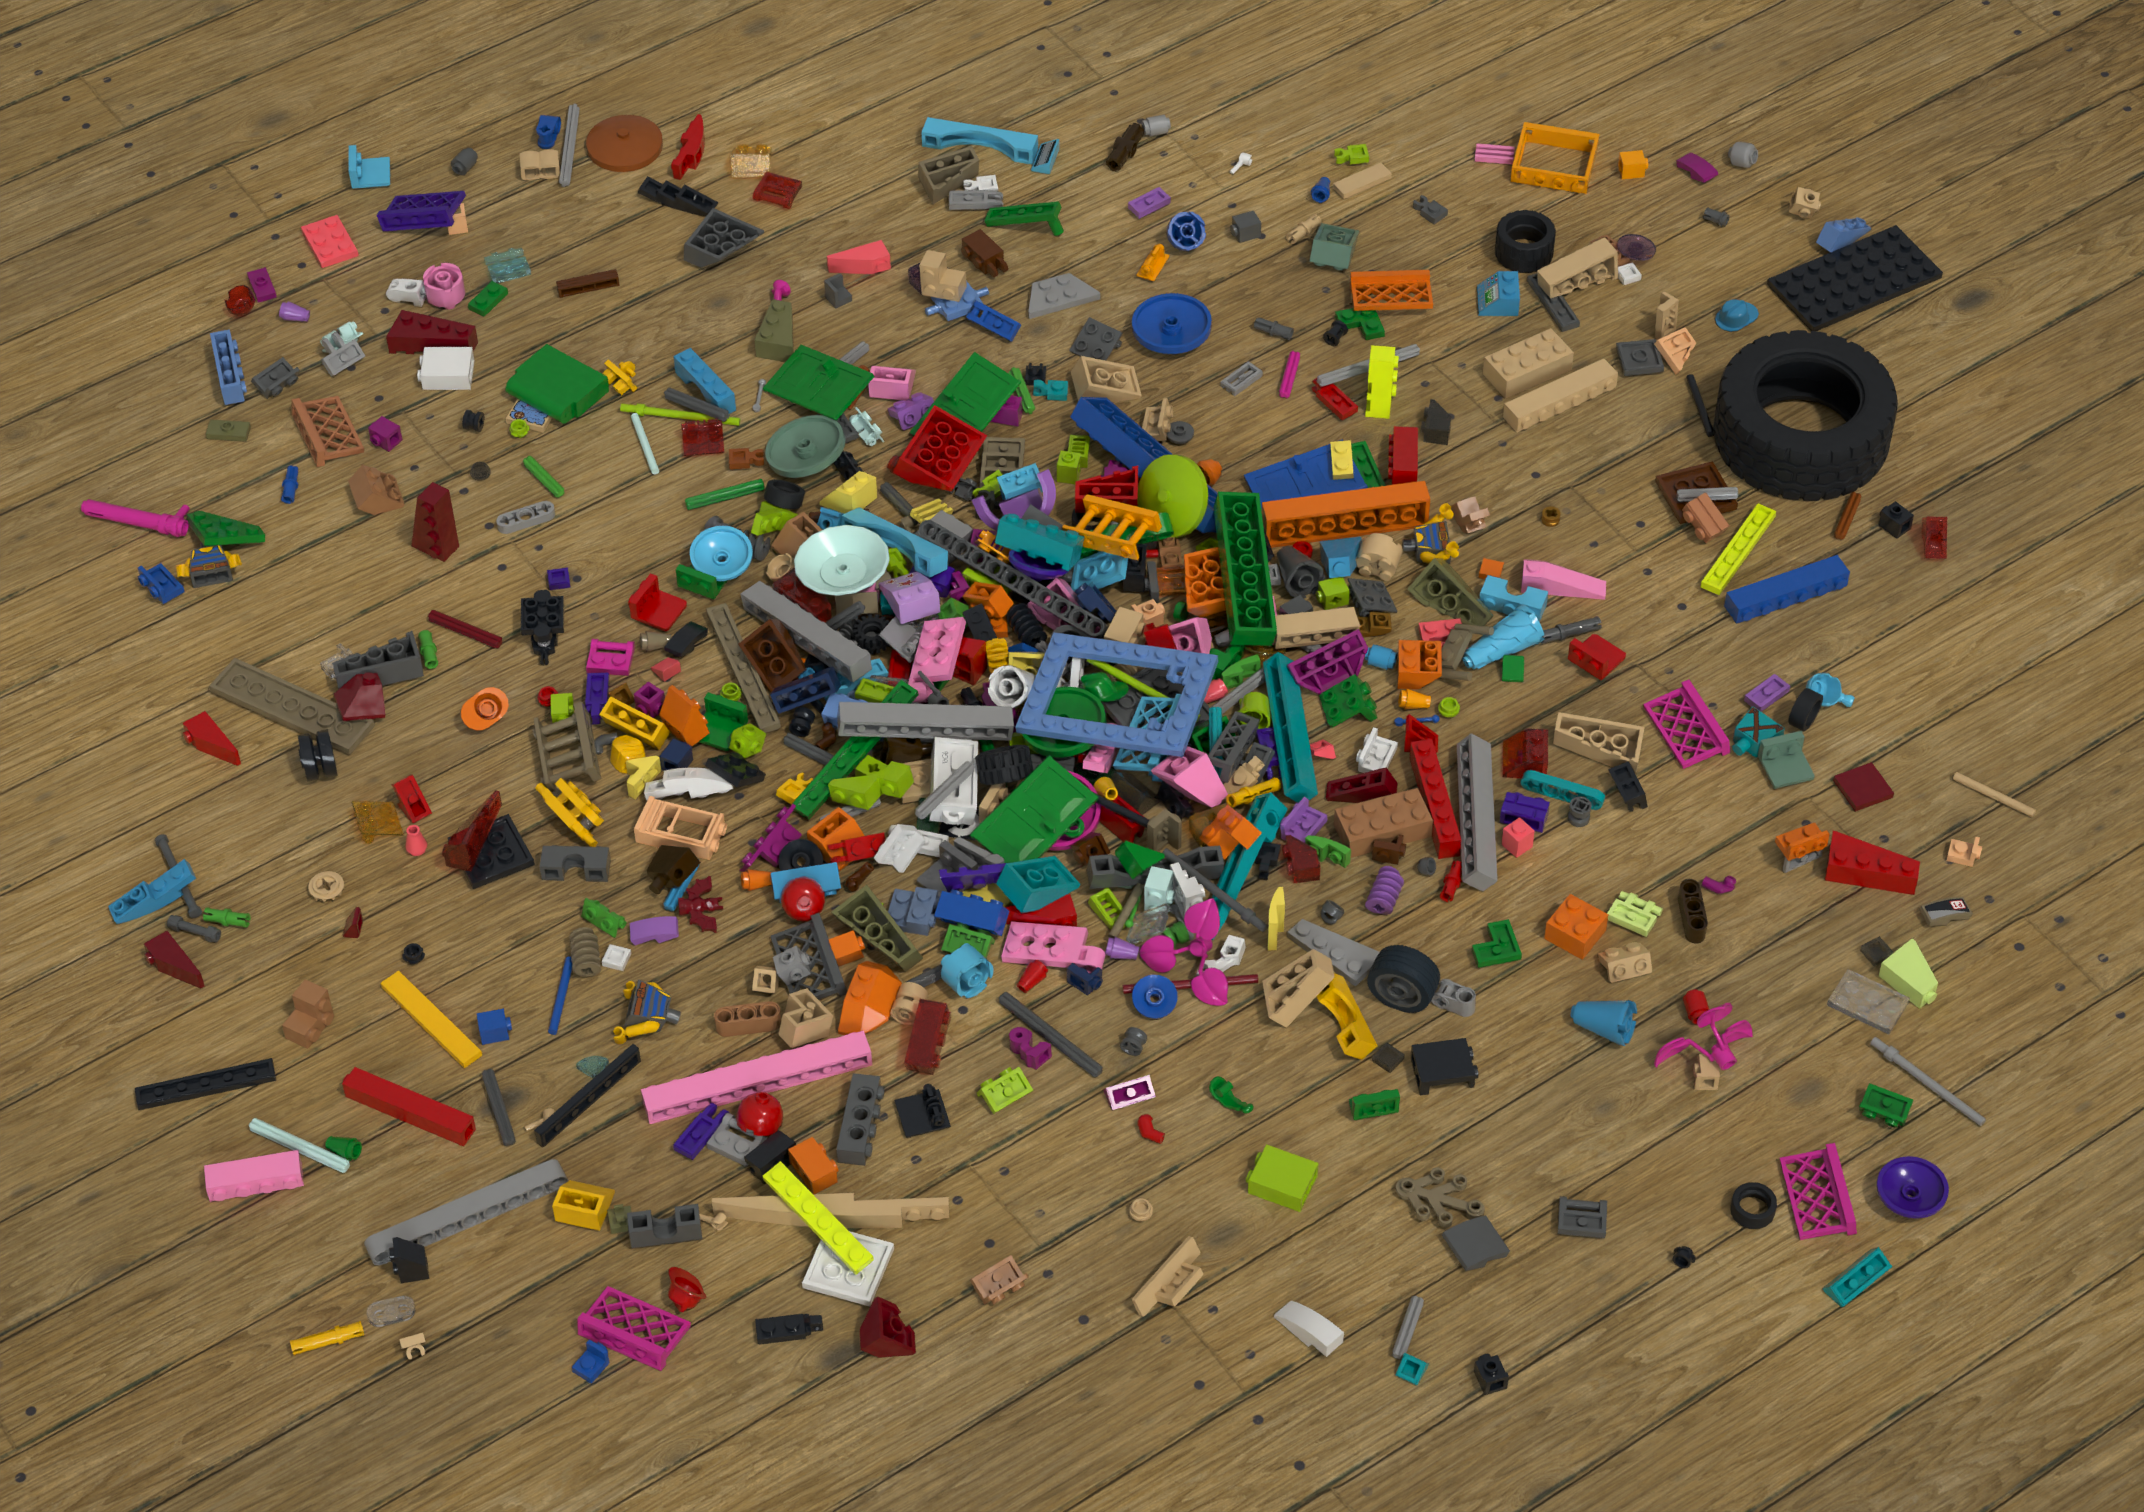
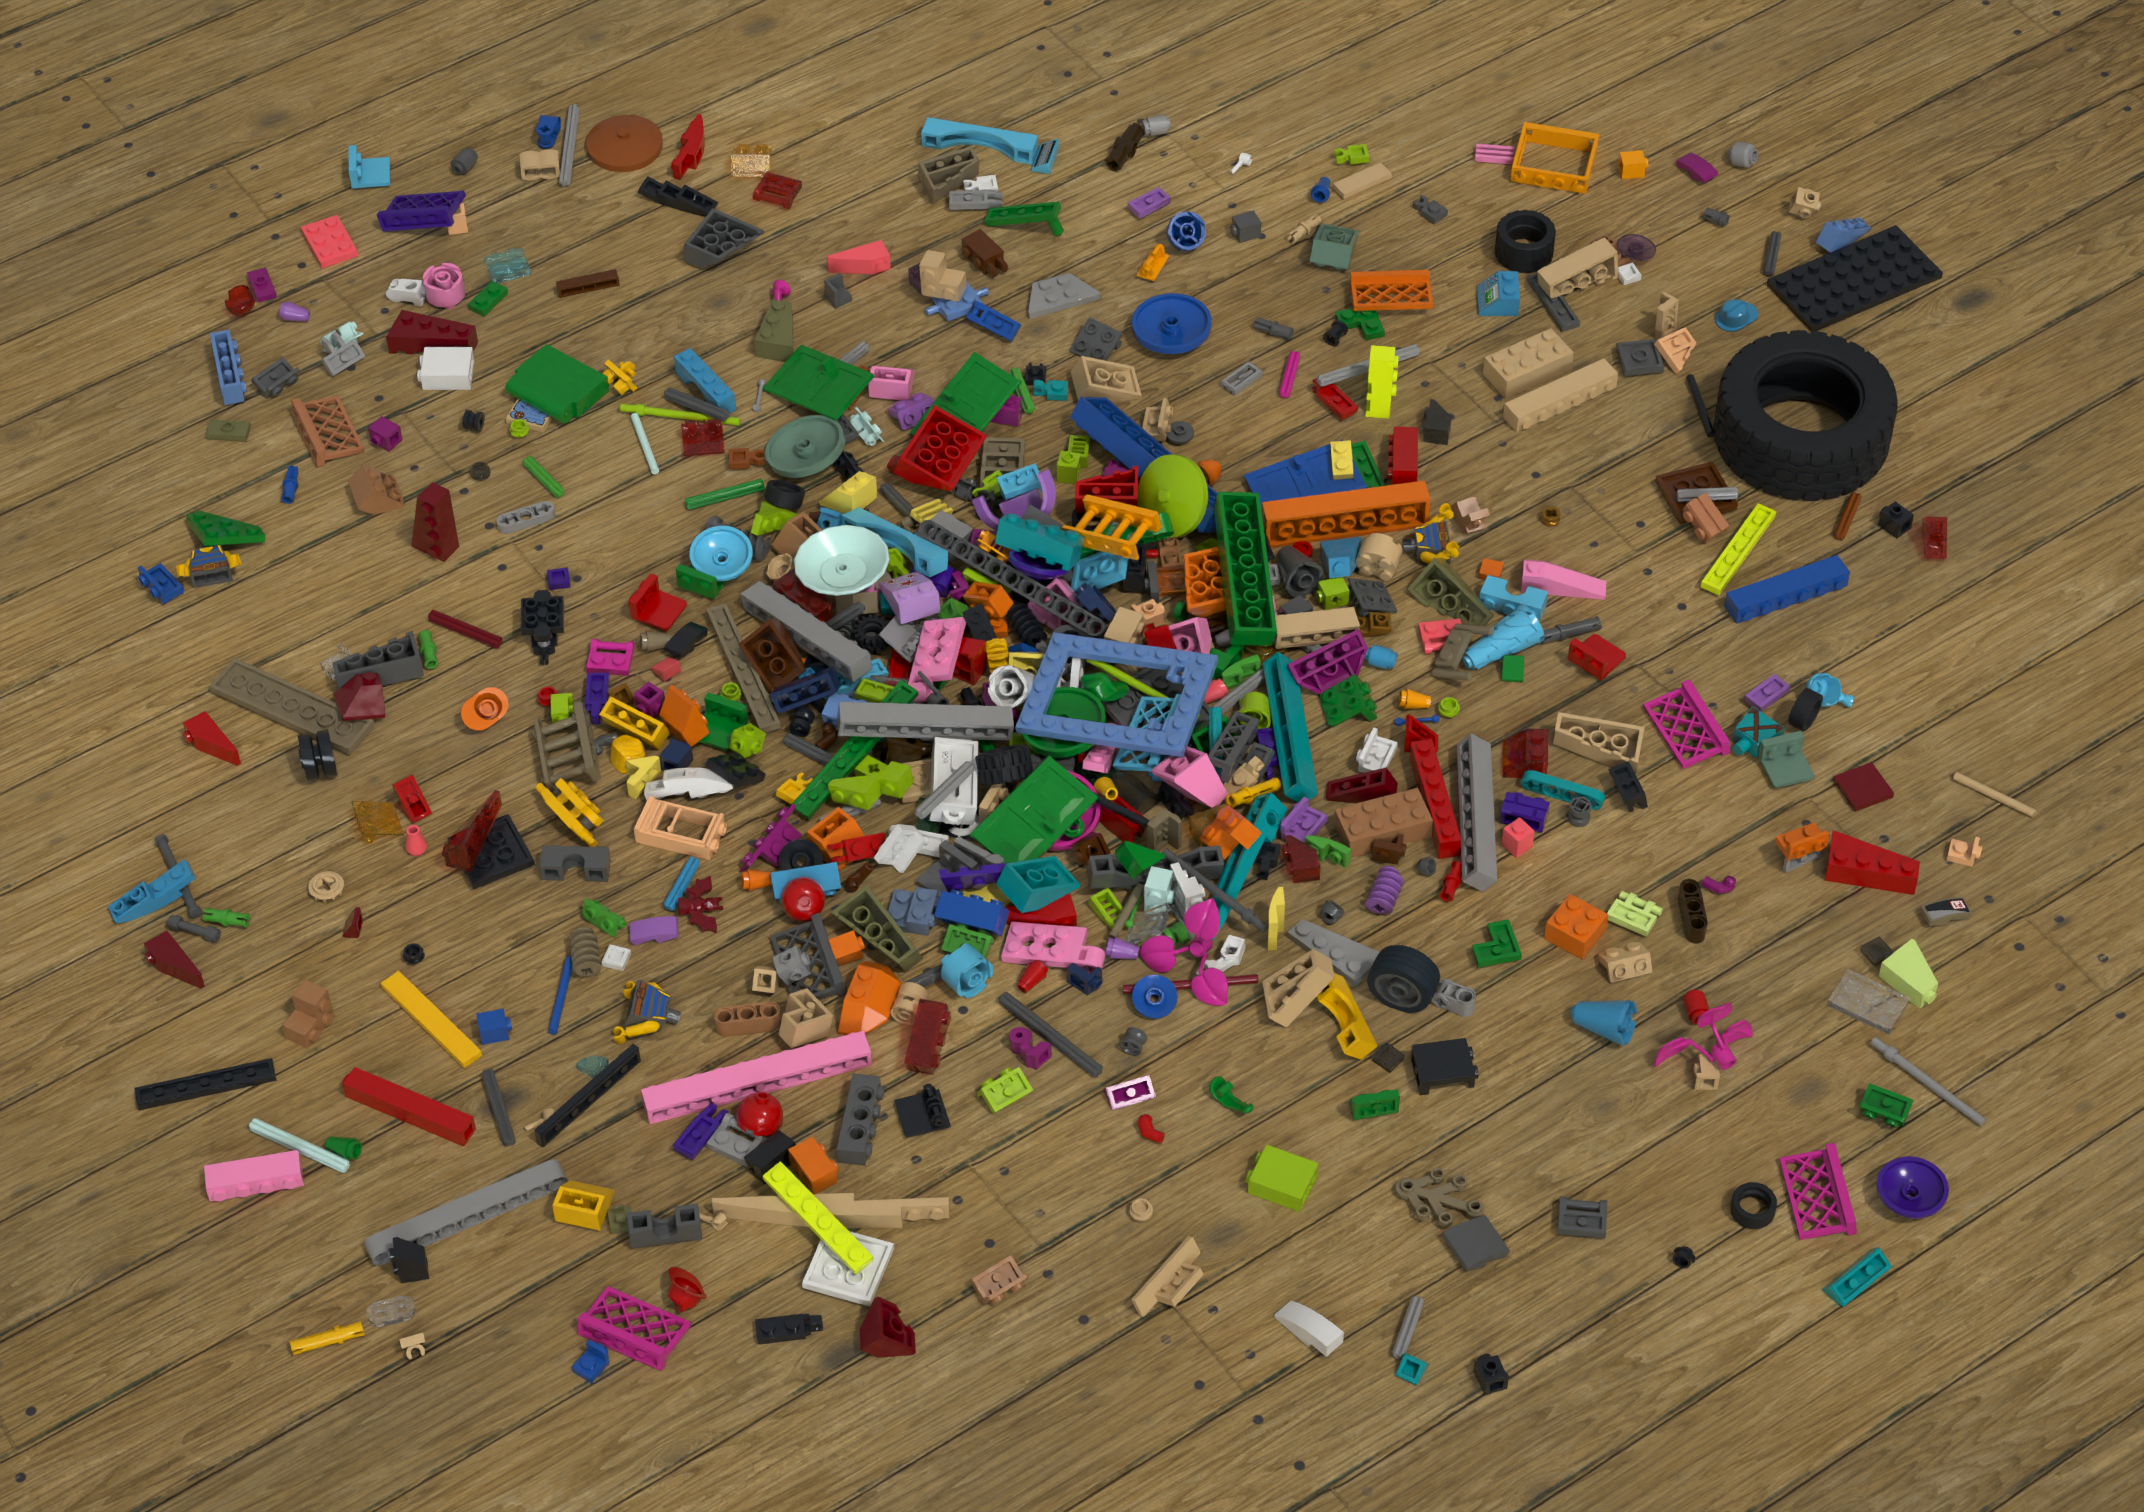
(163, 523): dark pink cylinder -> none
(671, 867): dark brown torso -> none
(1323, 749): coral slope -> none
(1418, 663): orange slope -> none
(1772, 253): none -> dark grey axle

